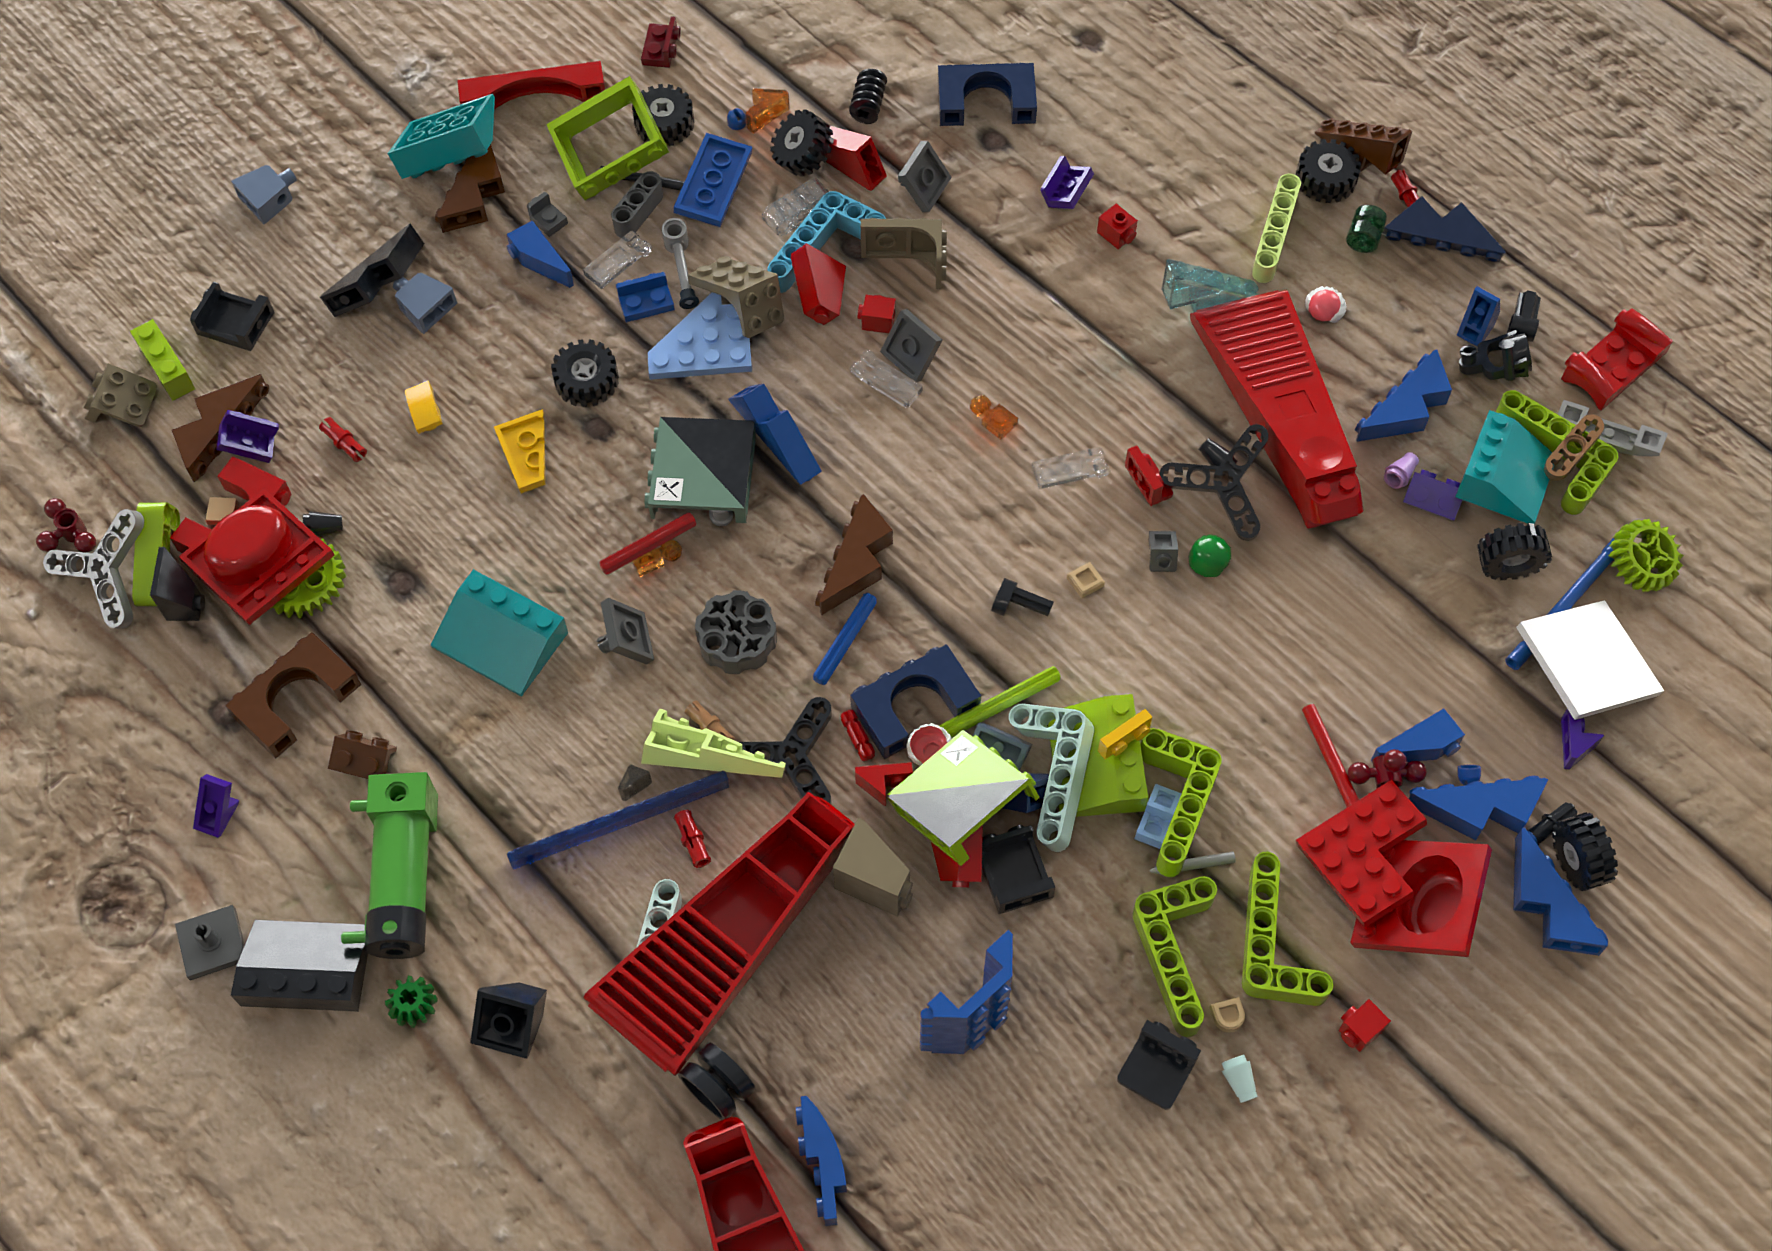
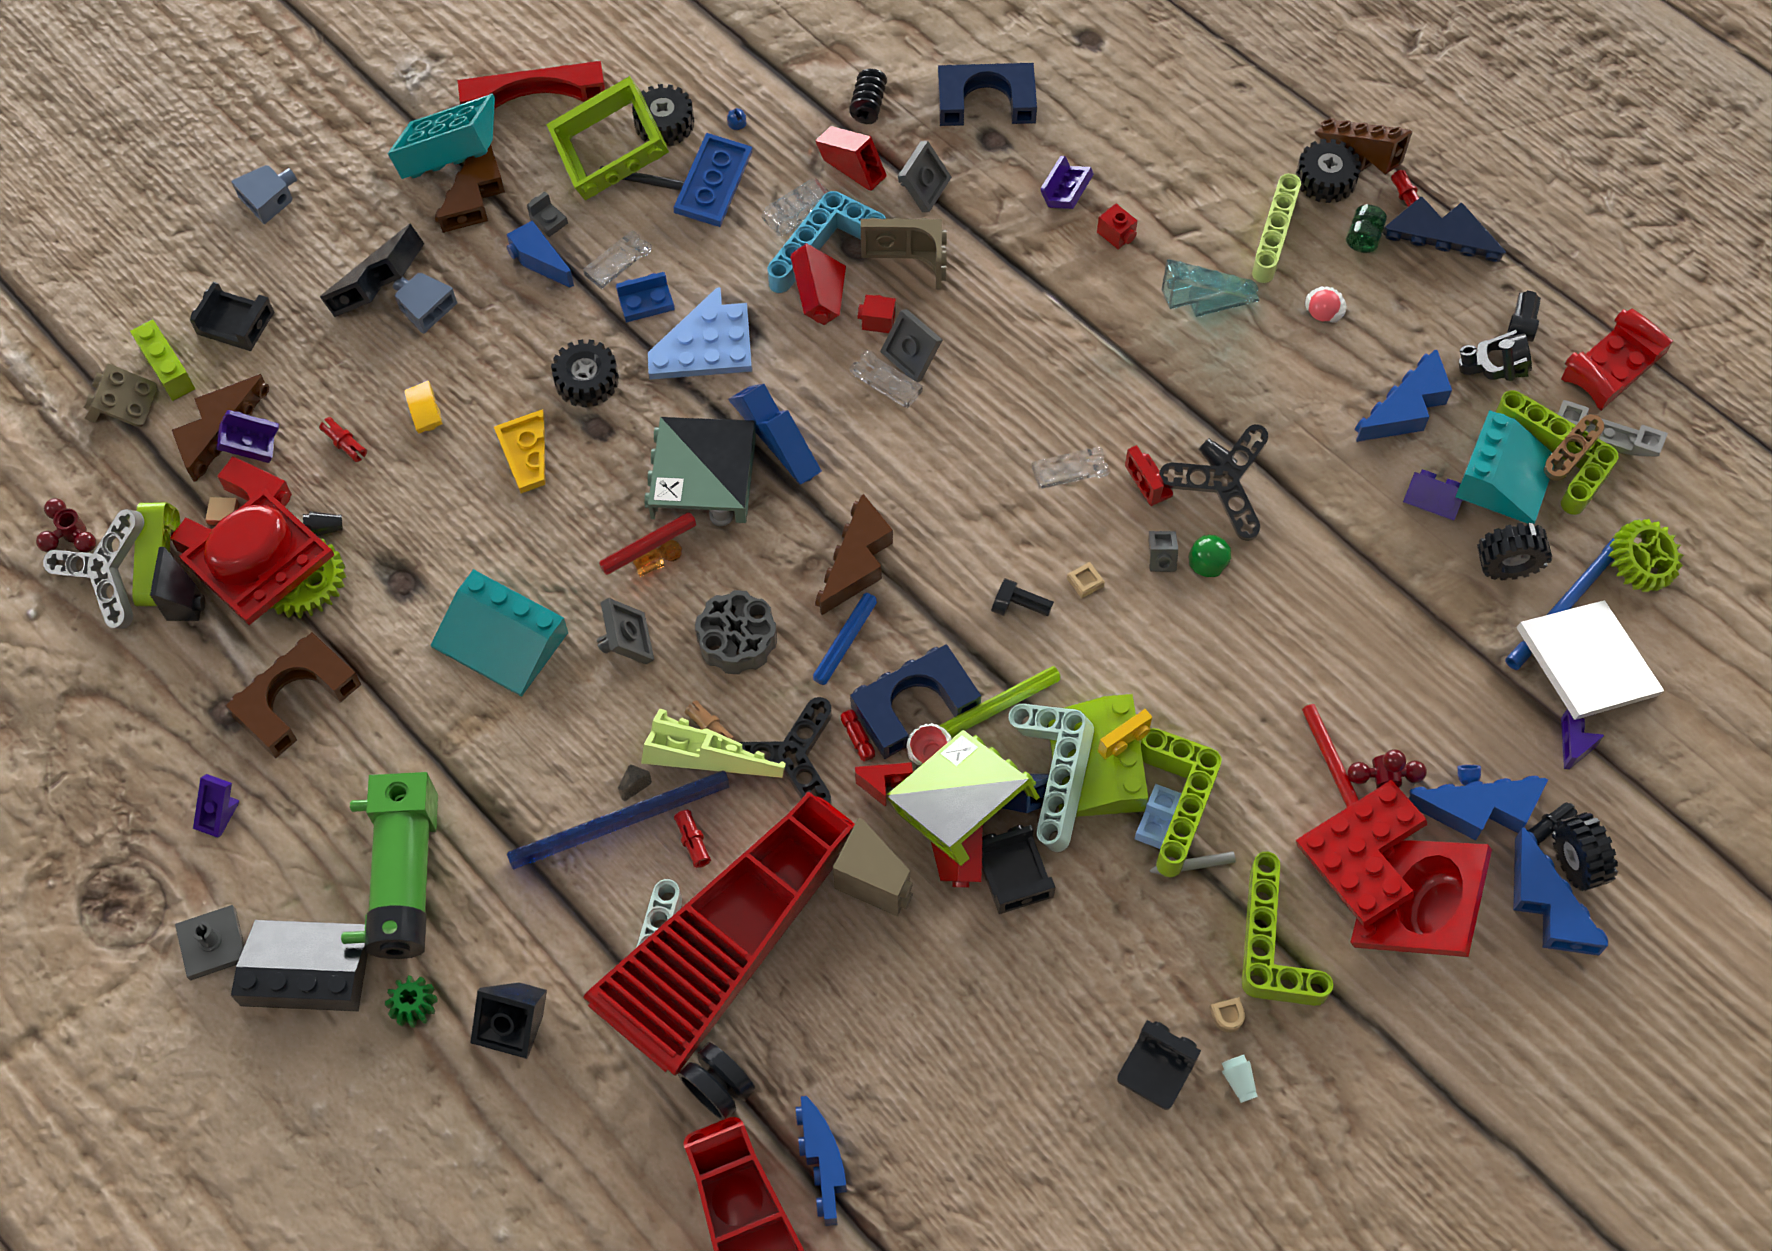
(360, 755): reddish brown bracket -> none
(637, 204): dark grey beam -> none
(660, 44): dark red bracket -> none
(676, 242): light grey piece -> none
(748, 288): dark tan bracket -> none
(767, 107): clear orange slope -> none
(801, 143): black wheel -> none
(957, 1030): blue slope -> none
(996, 420): clear orange plate -> none
(1005, 743): sand blue slope -> none
(1168, 948): lime beam -> none
(1279, 386): red brick -> none
(1363, 1025): red brick -> none
(1400, 472): lavender cone -> none
(1427, 739): blue slope -> none
(1479, 316): blue slope -> none

